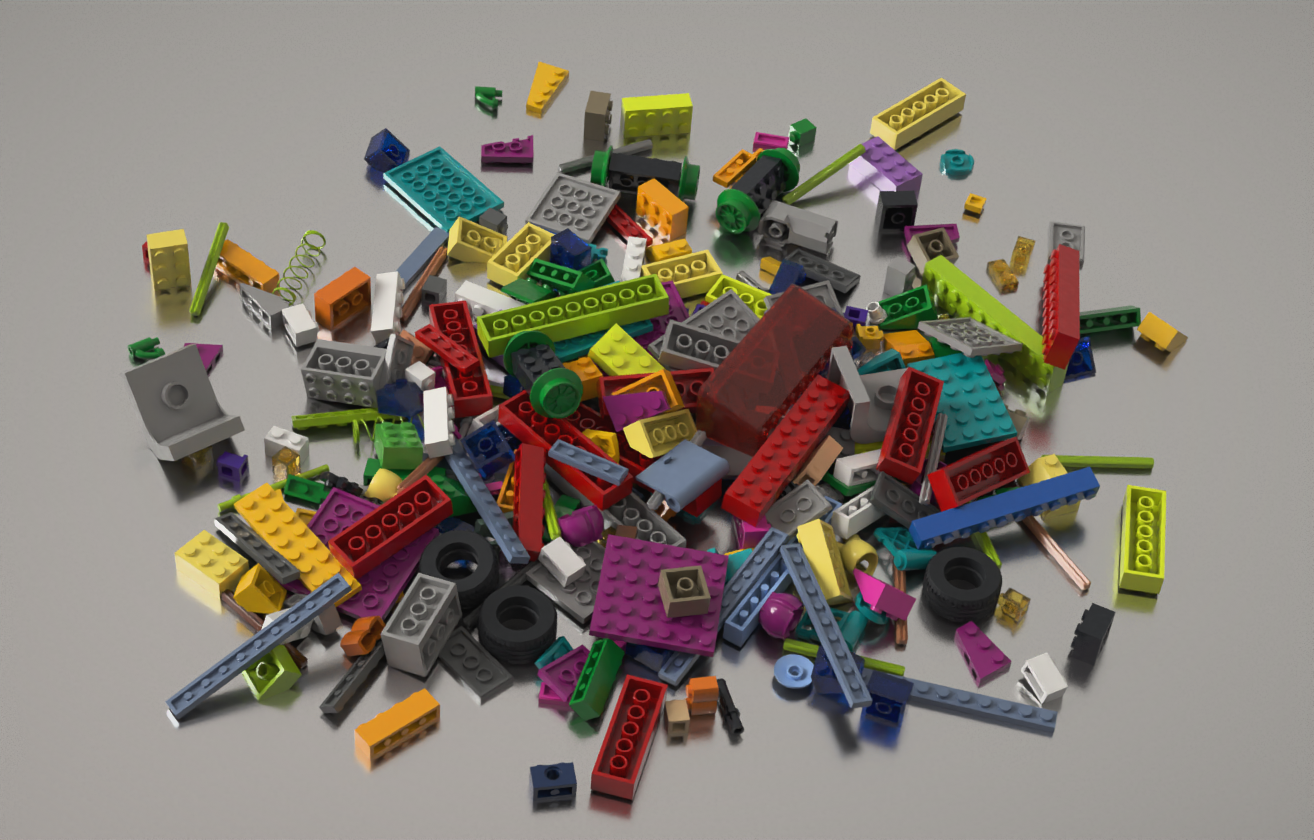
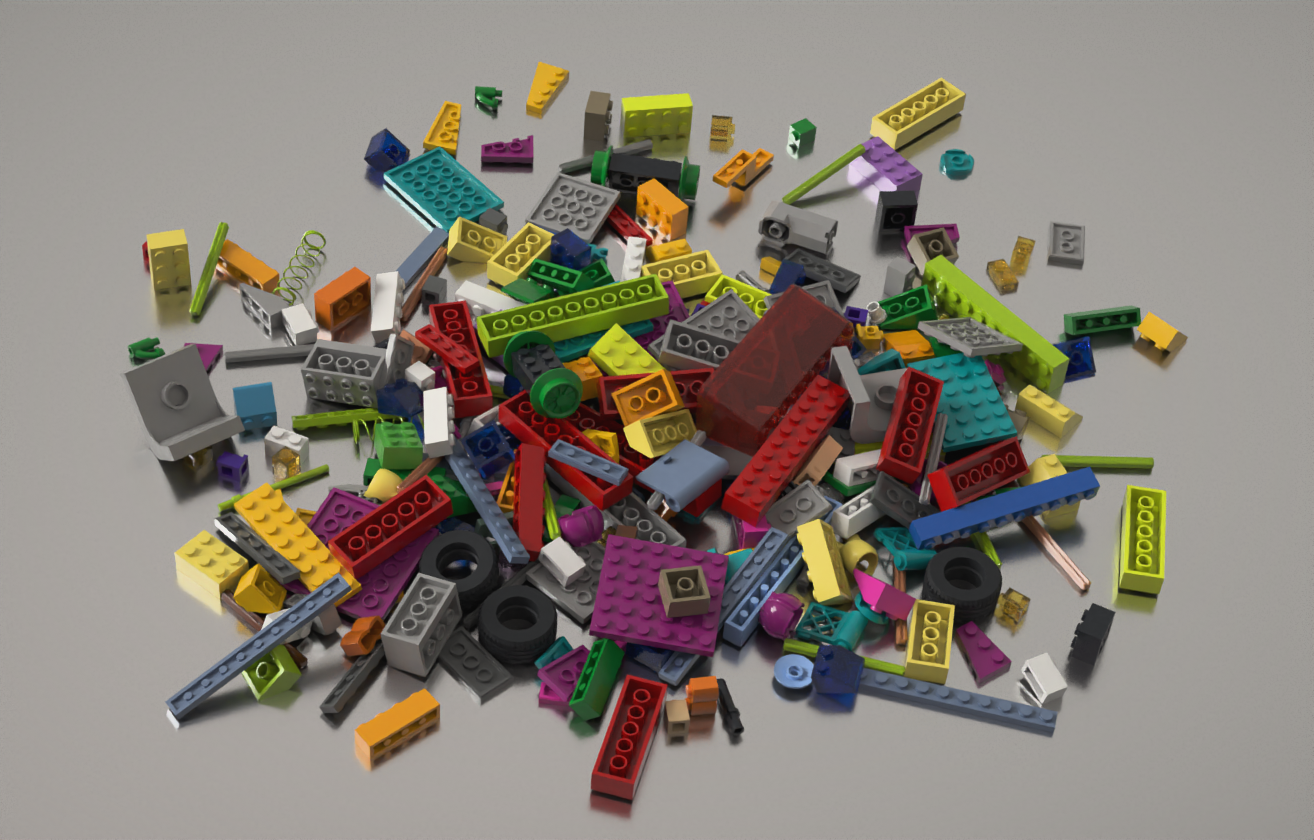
(255, 405): none -> dark azure slope
(268, 353): none -> light grey axle
(306, 489): green hinge -> none
(342, 483): black hinge -> none
(445, 129): none -> yellow wing
(553, 781): dark blue brick -> none
(632, 407): magenta wing -> none
(722, 128): none -> clear yellow brick
(770, 141): dark pink tile -> none
(772, 174): brick -> none
(826, 626): sand blue plate -> none
(890, 698): clear blue brick -> none
(929, 641): none -> light yellow brick
(975, 203): yellow plate -> none
(1047, 411): none -> light yellow slope
(1061, 306): red brick -> none

